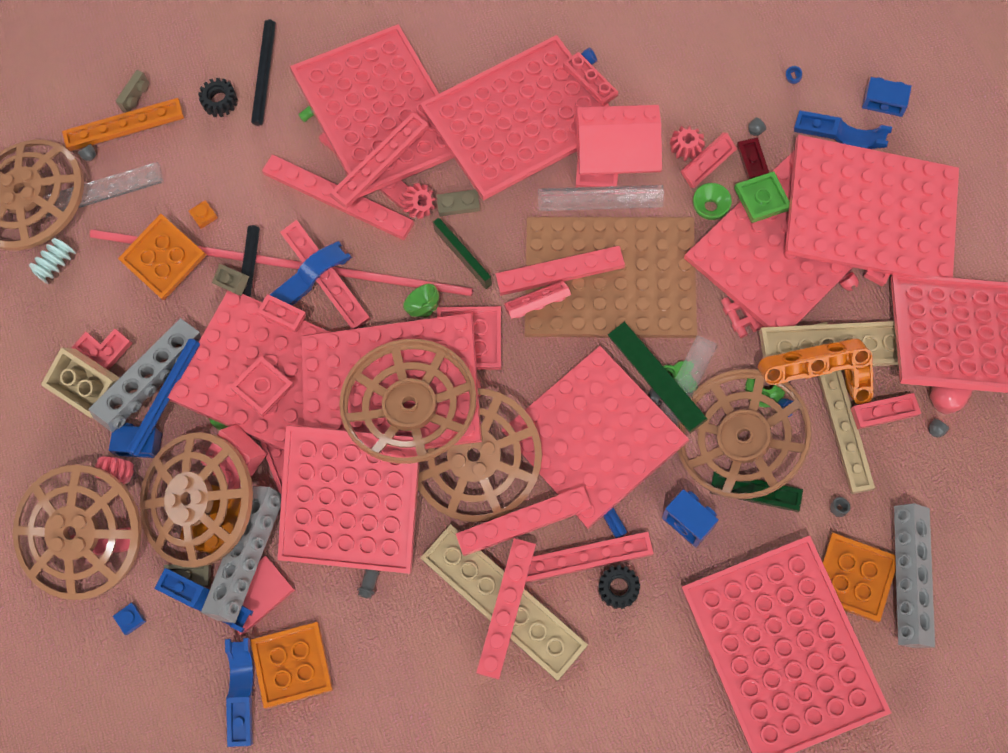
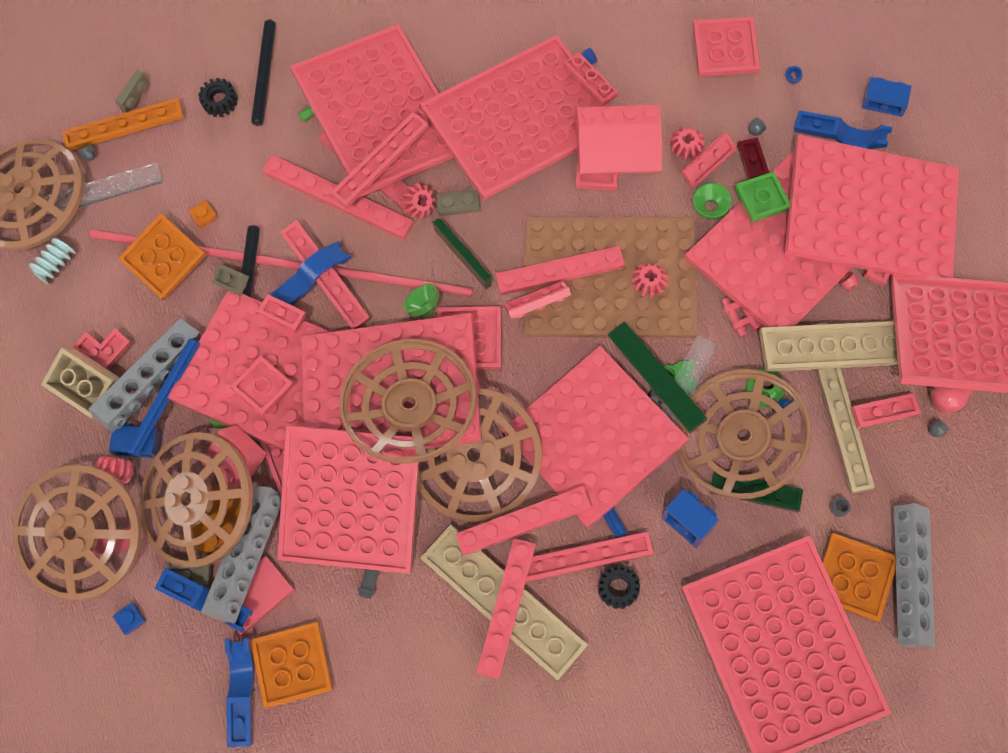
(600, 197): clear plate -> none
(657, 277): none -> coral gear
(726, 46): none -> coral plate
(829, 358): orange beam -> none

